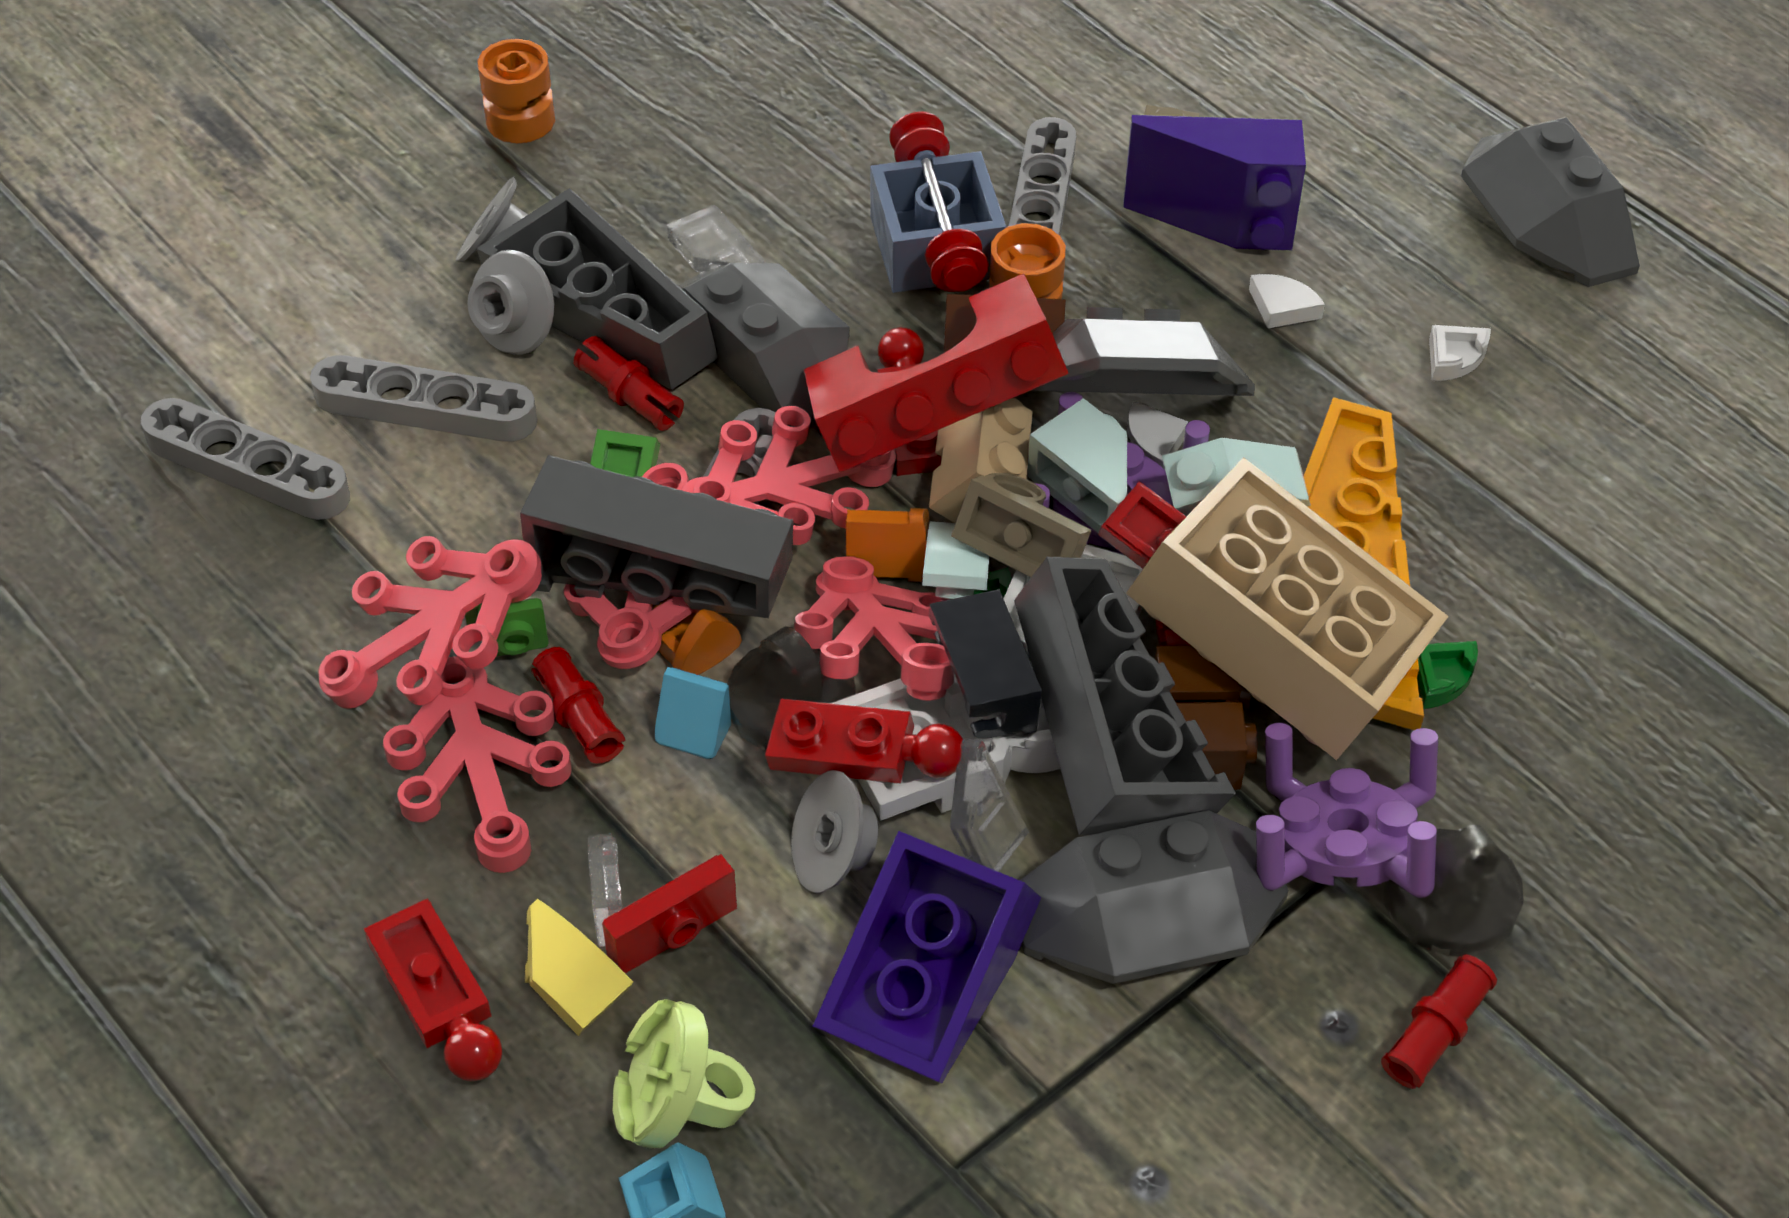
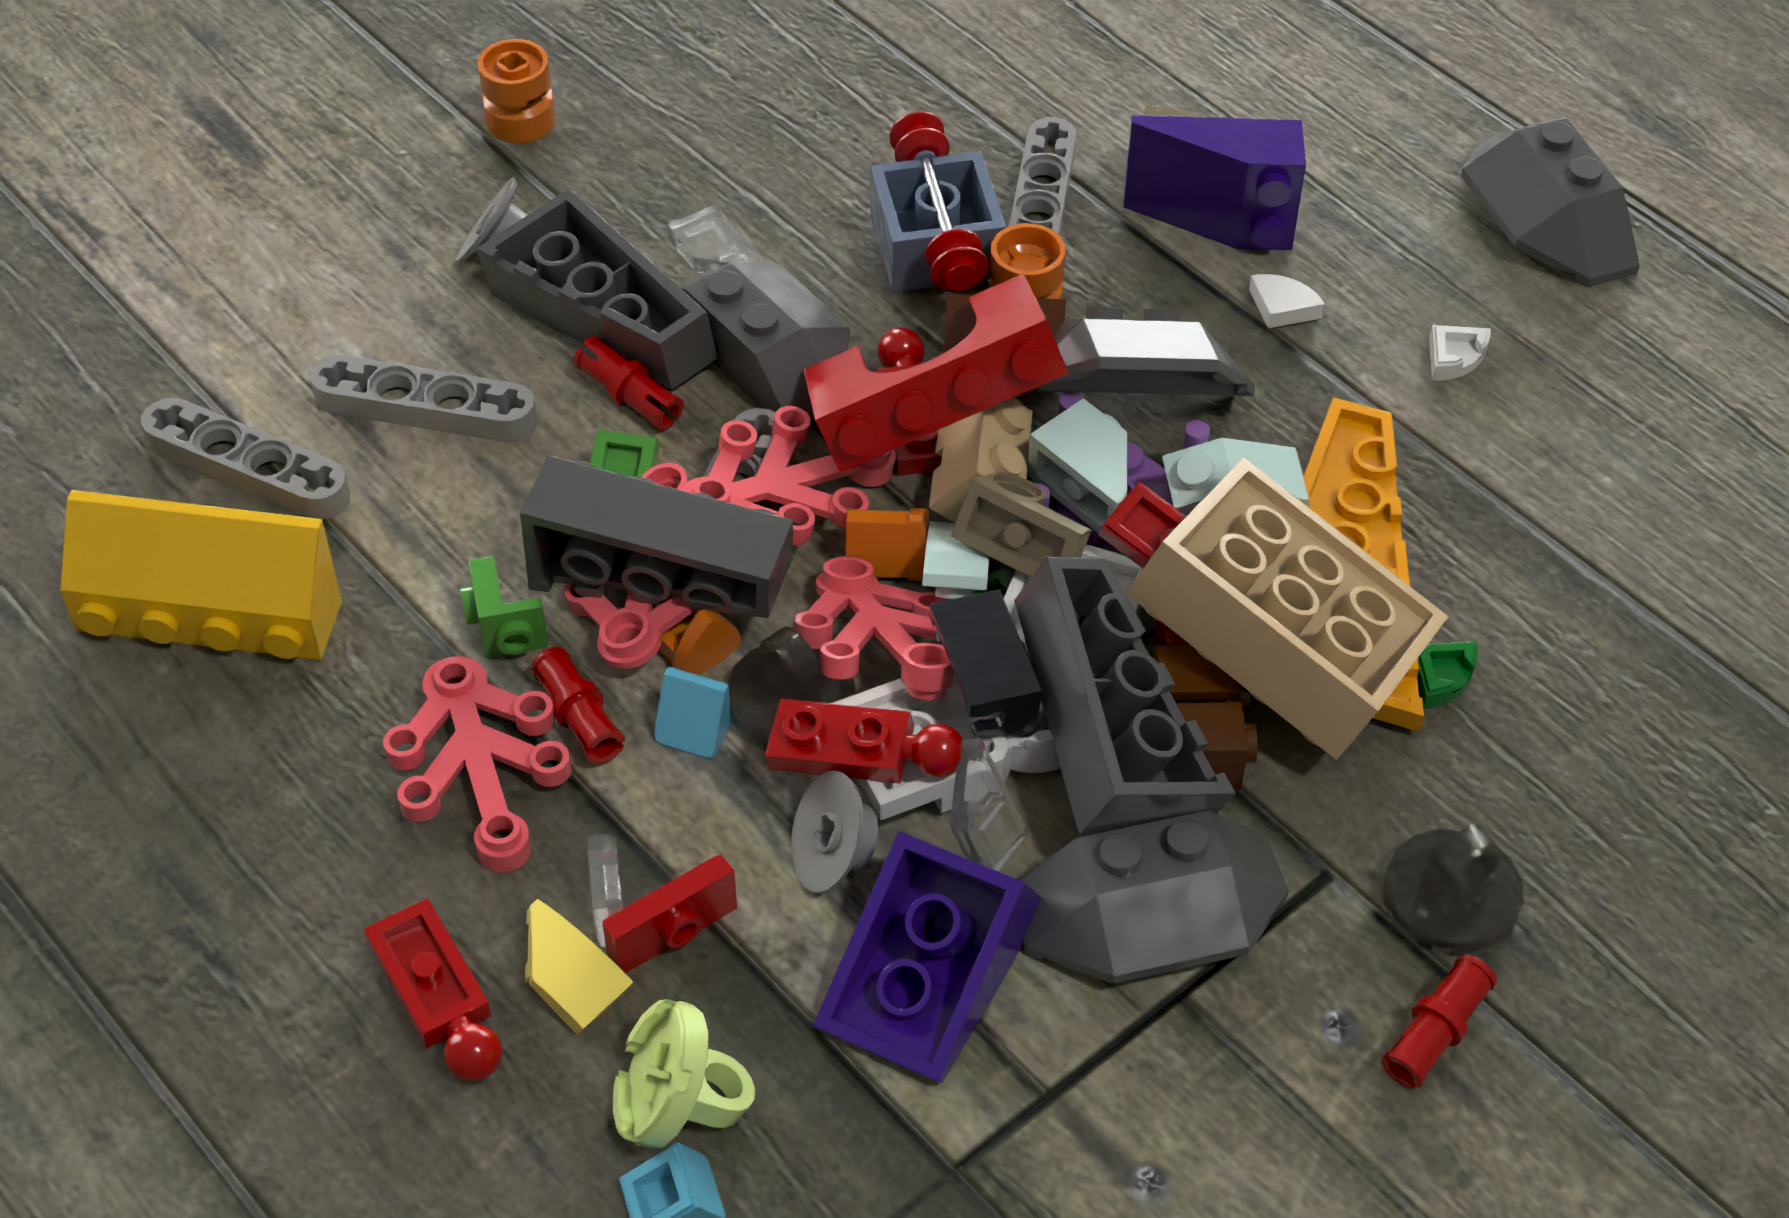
(198, 575): none -> yellow slope
(496, 580): coral plant -> none
(512, 302): light grey piece -> none
(1155, 431): white tile -> none
(1311, 822): medium lavender plate -> none

